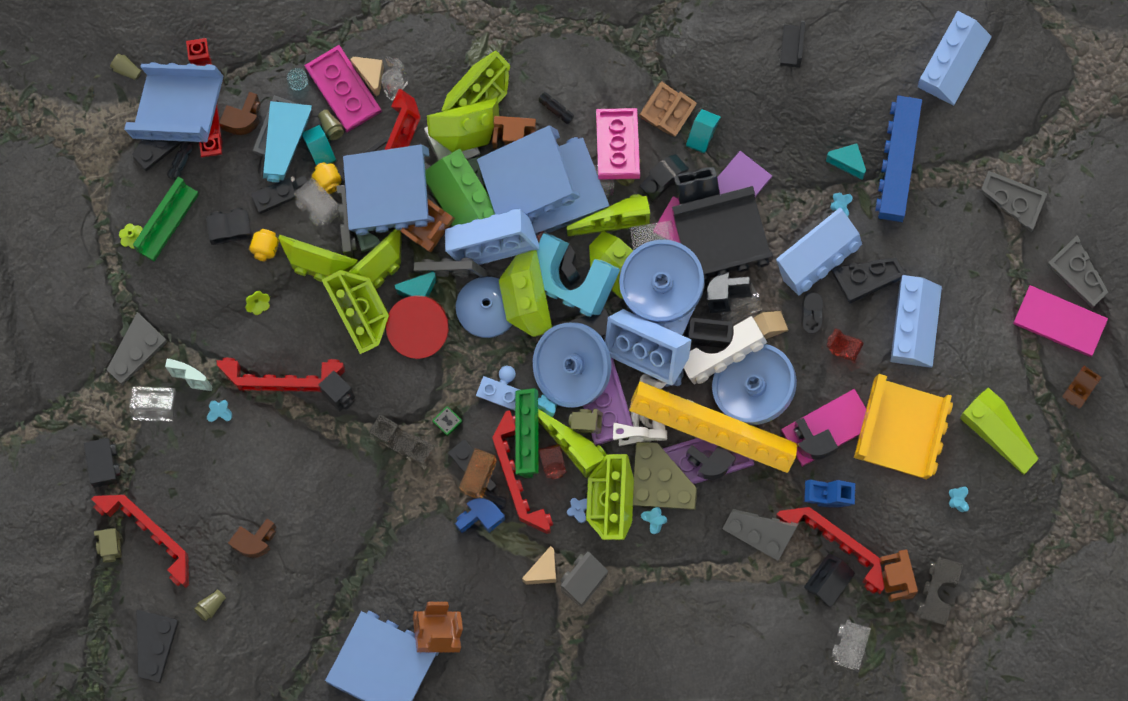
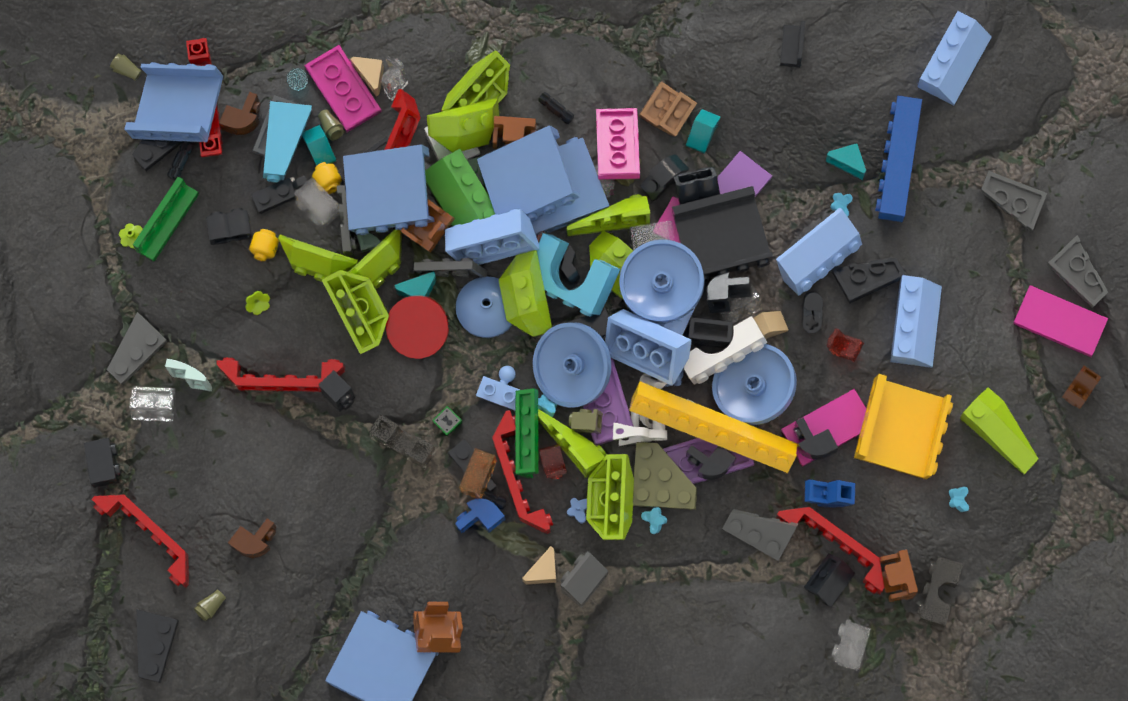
(108, 544): olive brick -> none
(219, 410): medium azure piece -> none

